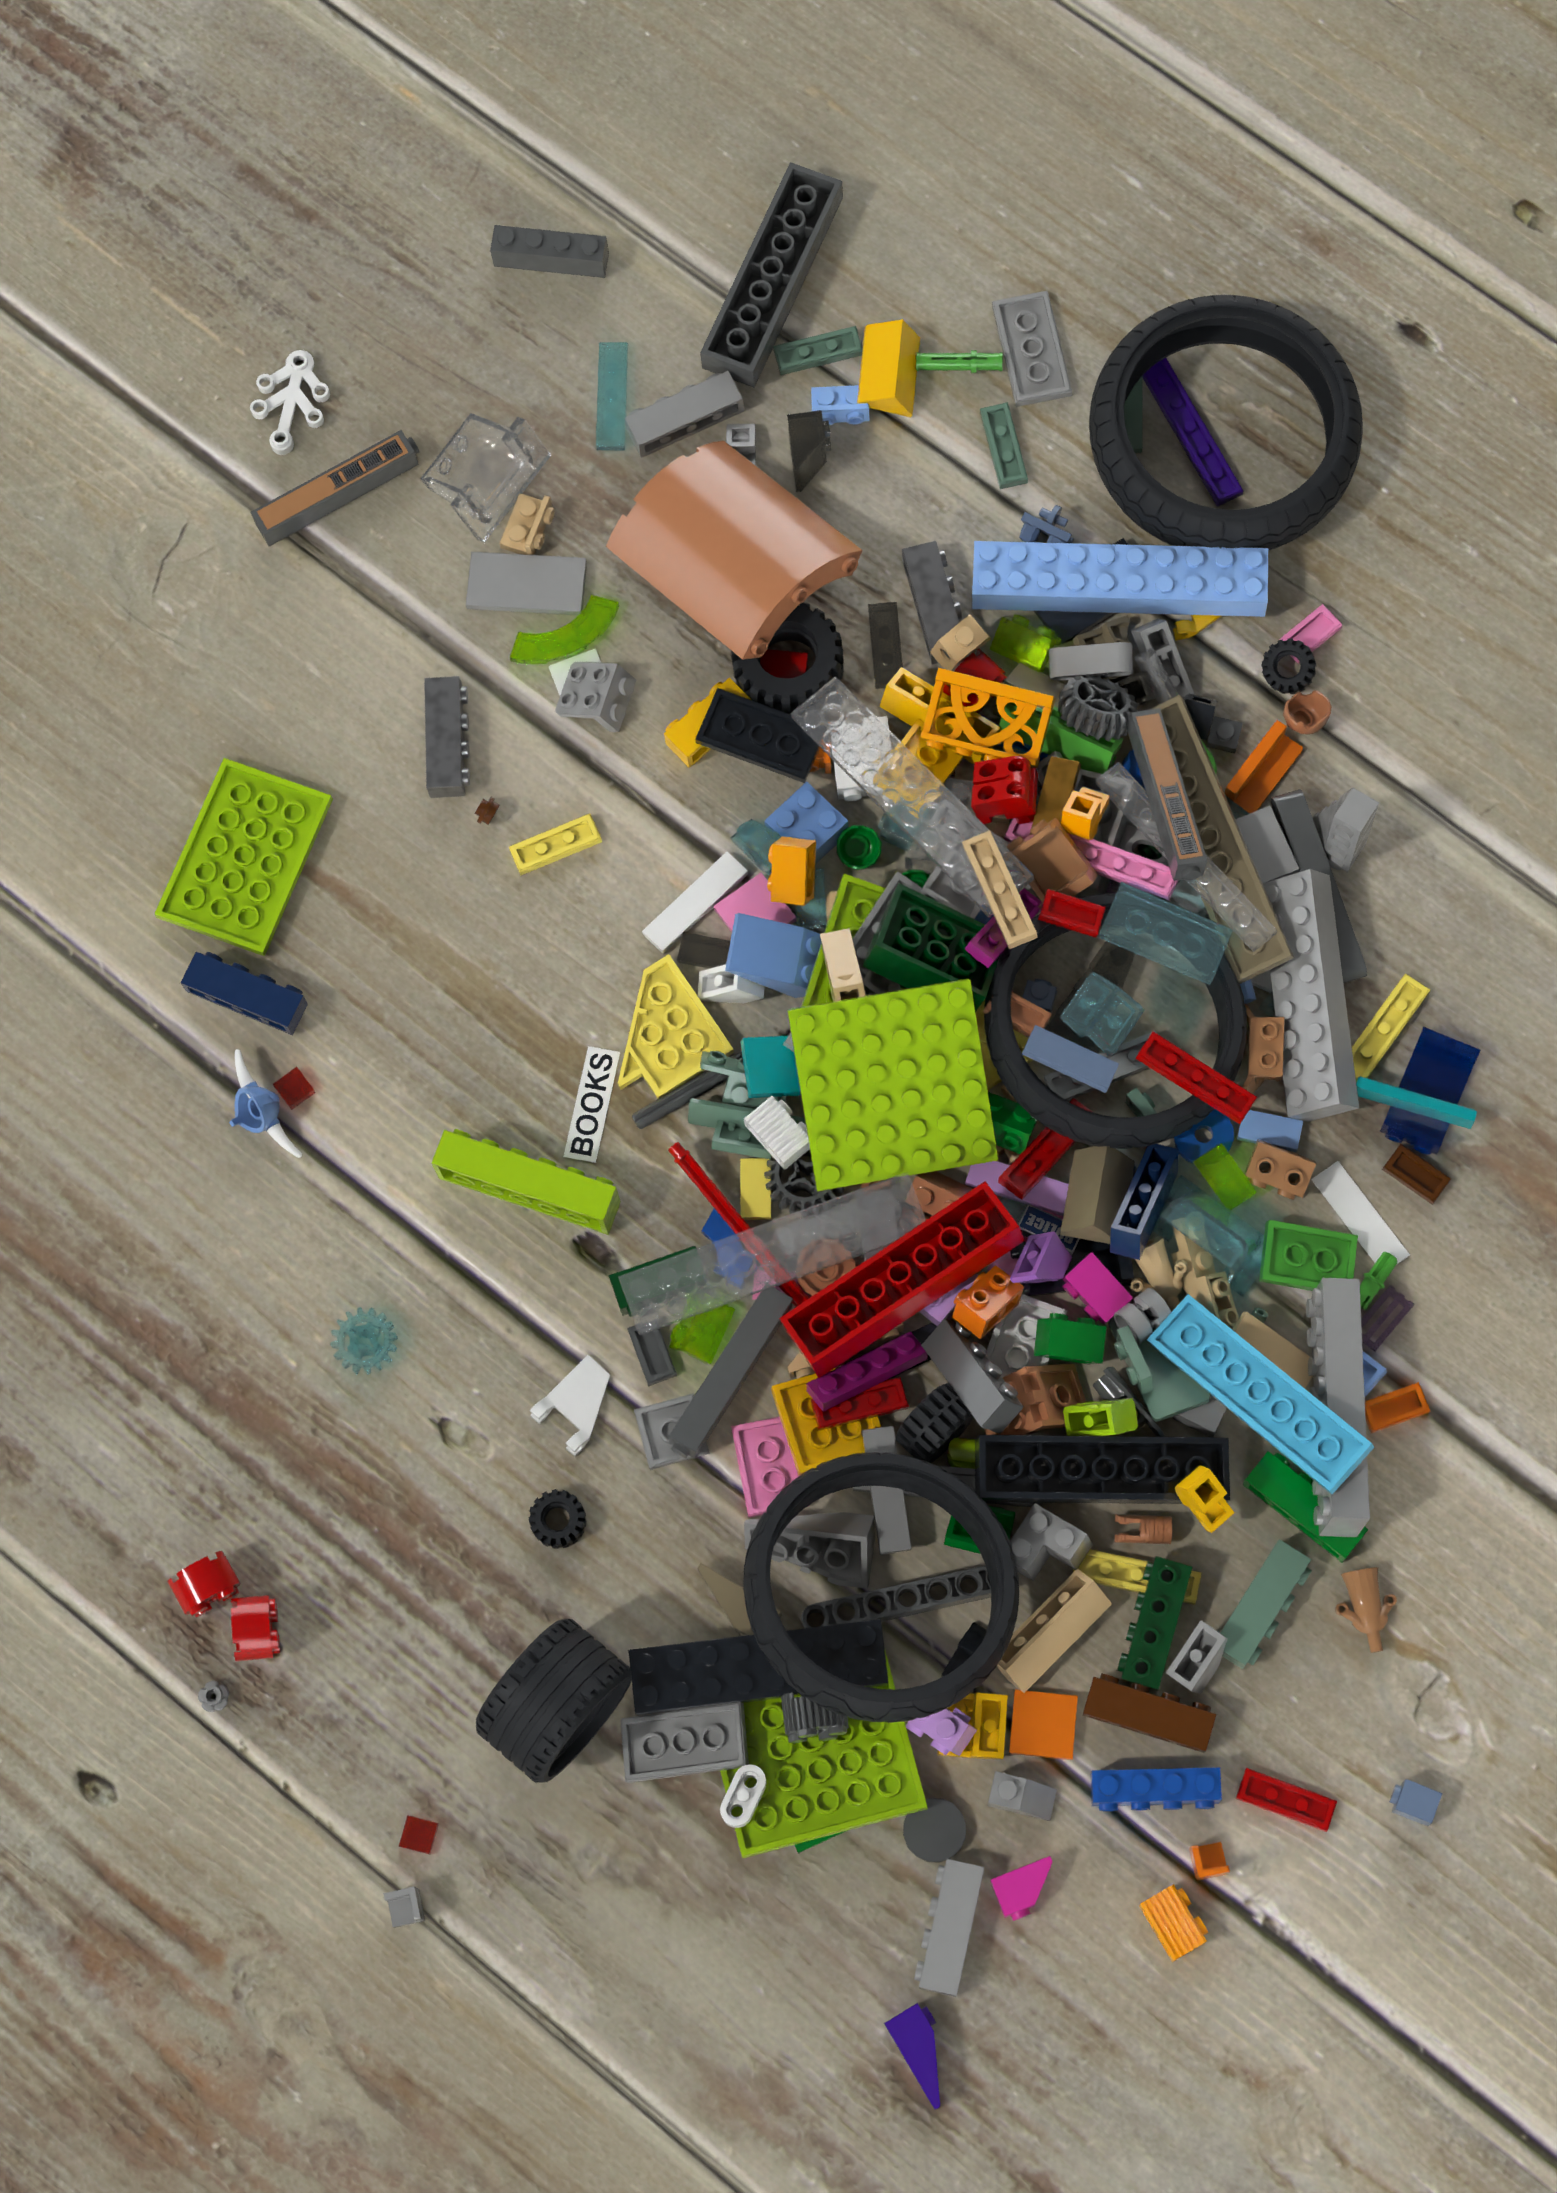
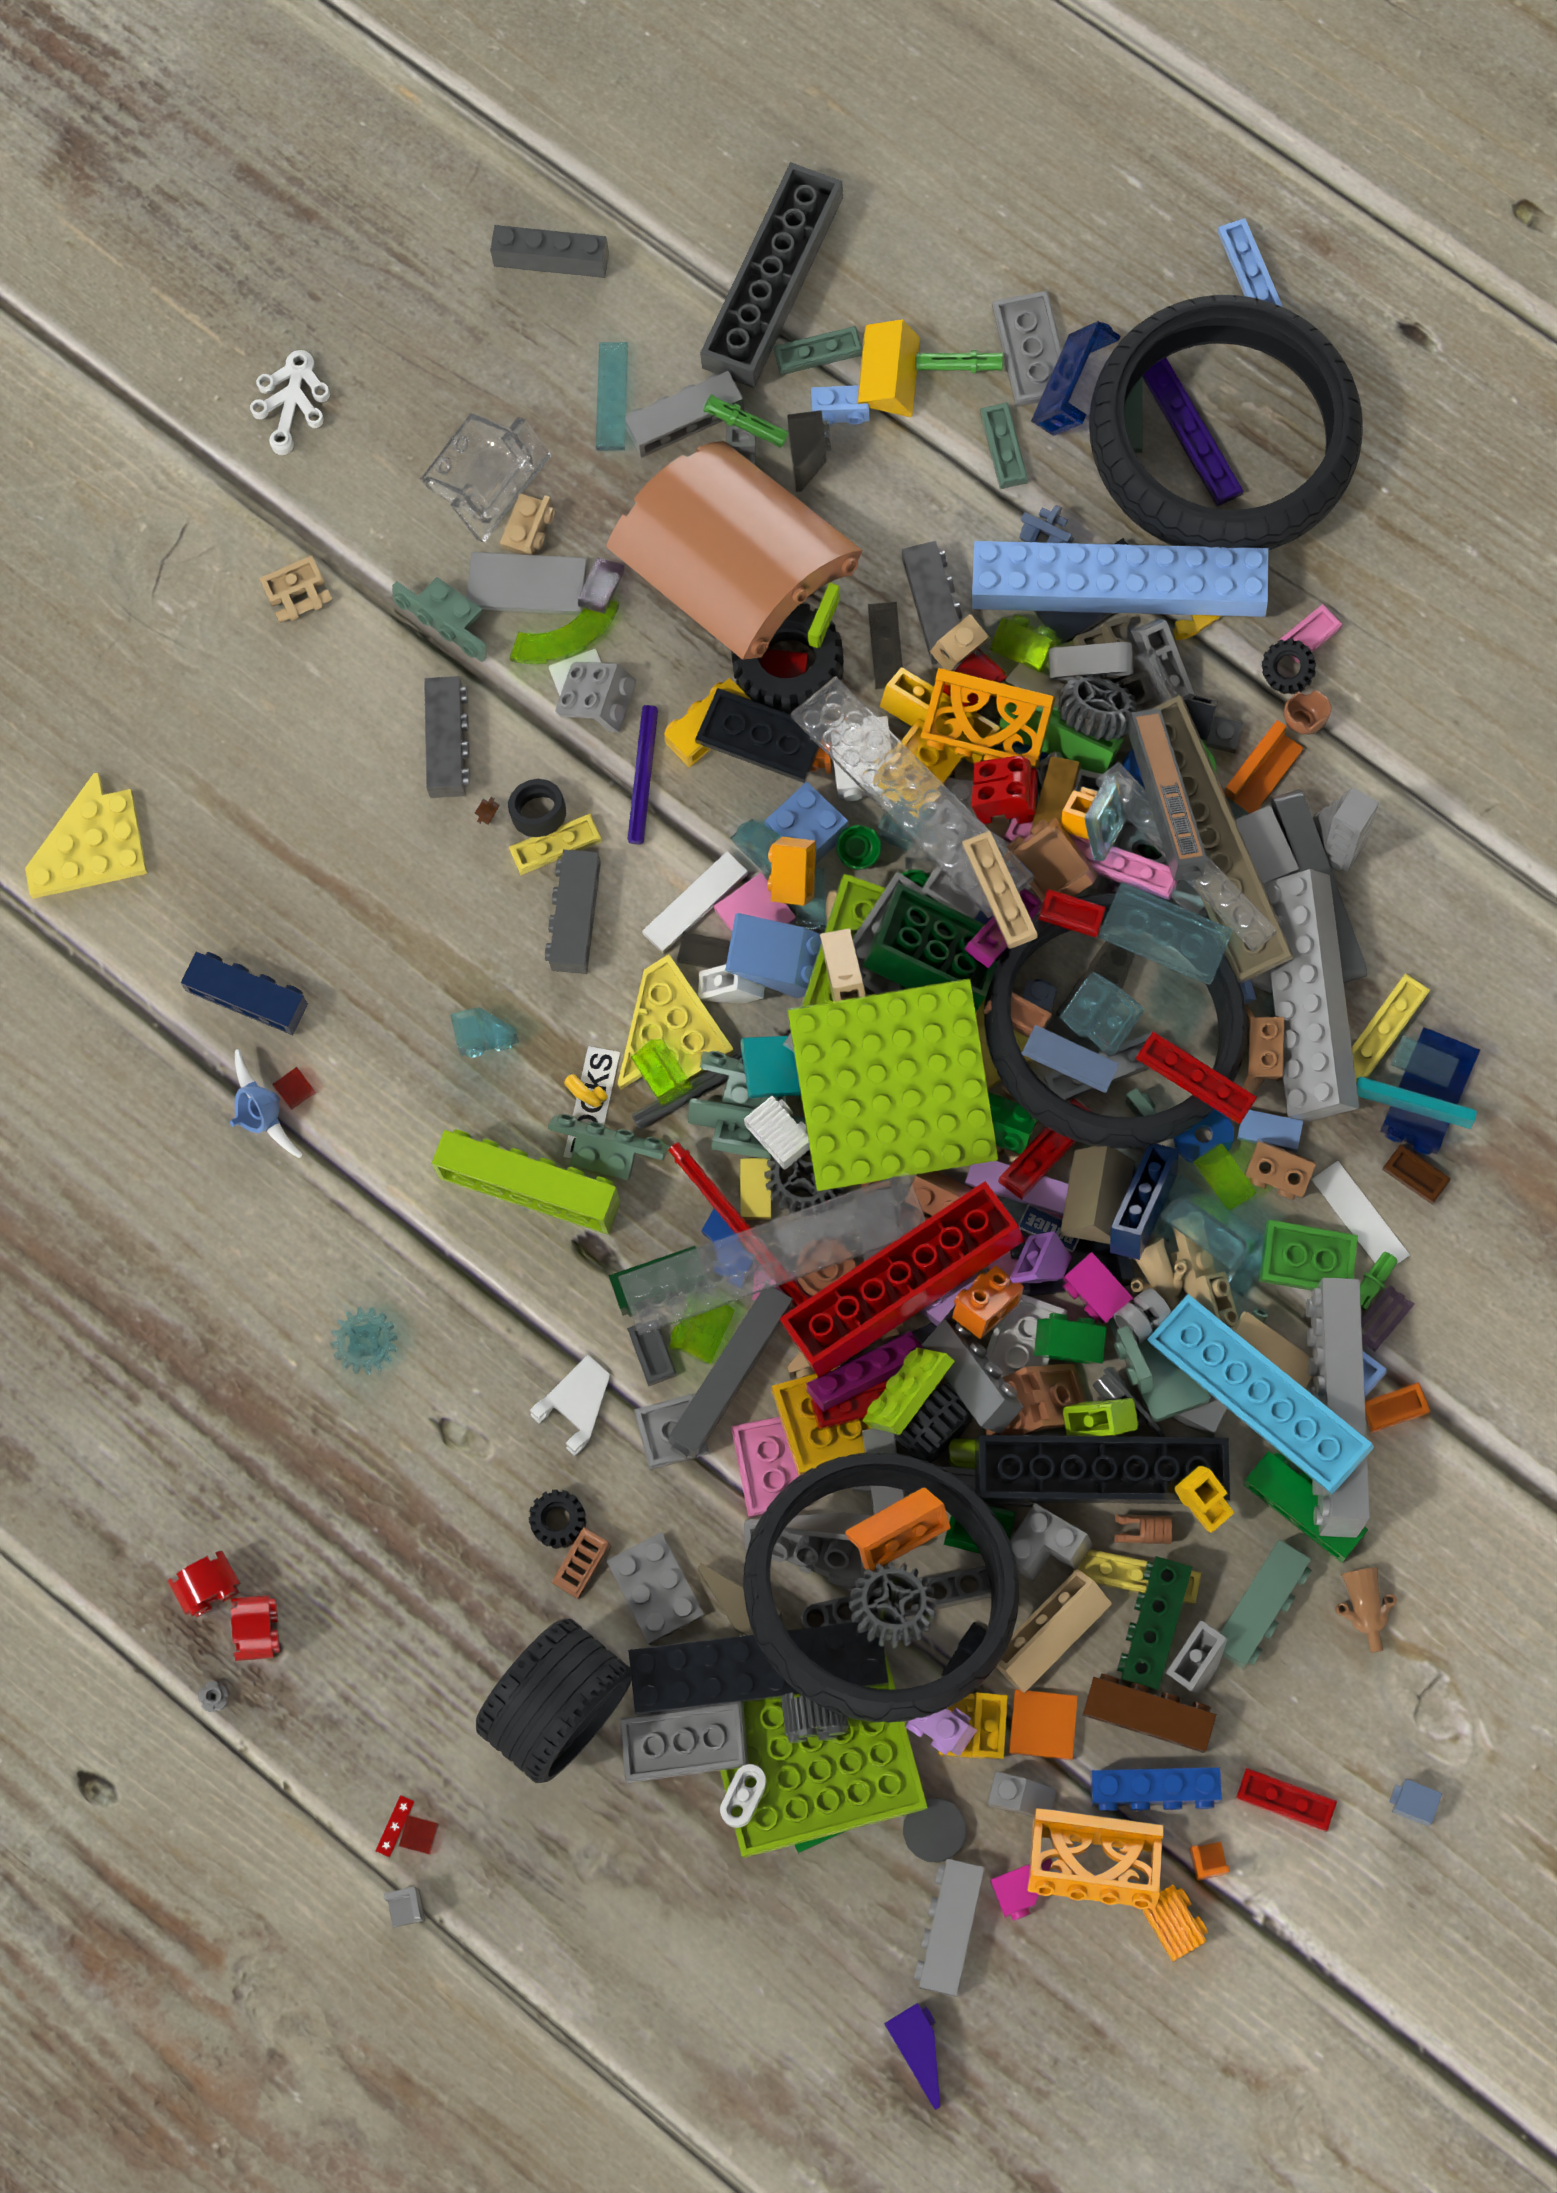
(90, 844): none -> light yellow wing
(244, 856): lime plate -> none
(292, 581): none -> tan plate
(335, 487): brick -> none
(394, 1826): none -> red sticker
(444, 611): none -> sand green bracket
(480, 1031): none -> clear light blue slope
(535, 789): none -> black tyre
(574, 911): none -> dark grey brick
(582, 1092): none -> yellow arm
(597, 1558): none -> nougat slope
(601, 585): none -> clear purple tile
(606, 1149): none -> sand green bracket
(642, 774): none -> dark purple axle
(655, 1588): none -> light grey plate
(661, 1071): none -> clear neon green slope
(750, 423): none -> bright green pin
(824, 615): none -> lime tile
(870, 1615): none -> dark grey gear
(899, 1528): none -> orange panel
(907, 1390): none -> lime plate
(1054, 411): none -> clear blue panel
(1077, 1882): none -> light orange fence
(1105, 818): none -> clear light blue tile
(1247, 261): none -> light blue plate
(1424, 1062): none -> clear light blue tile

